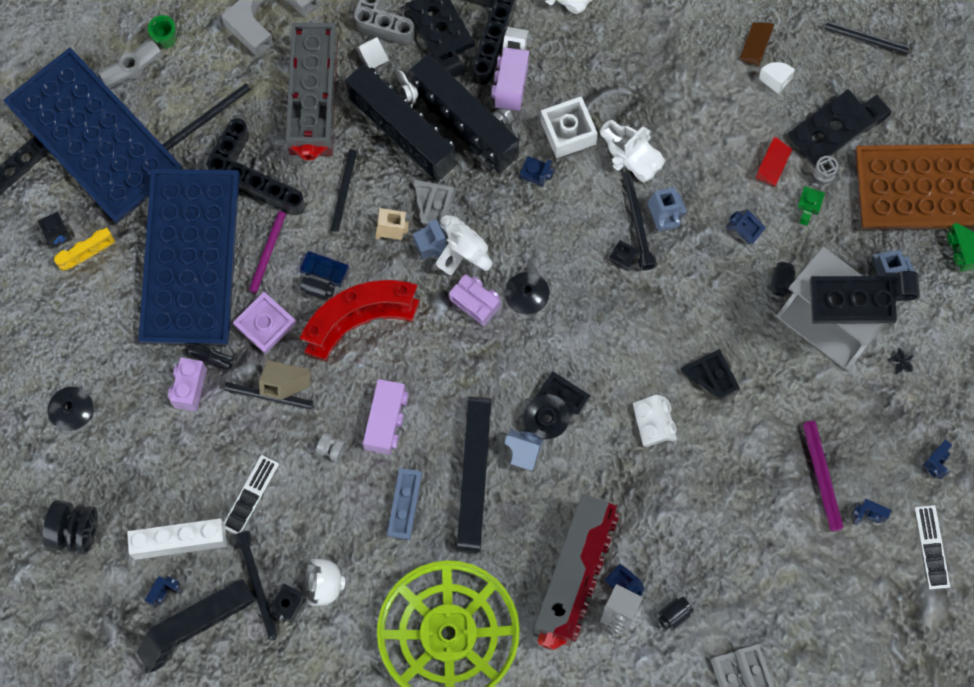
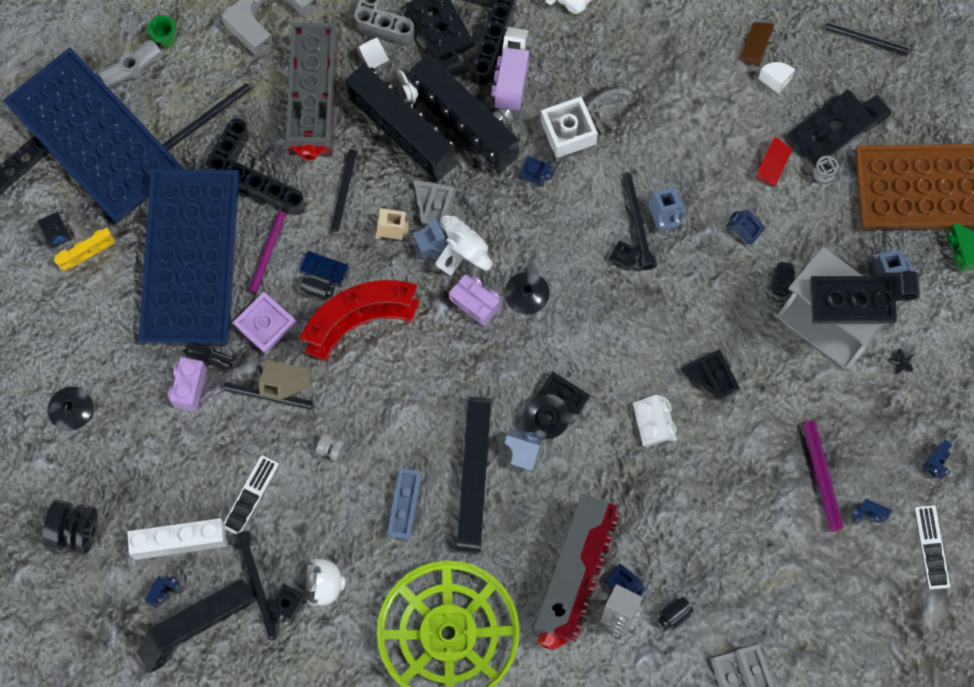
(385, 417): lavender brick -> none
(632, 150): white piece -> none
(810, 203): green plate -> none

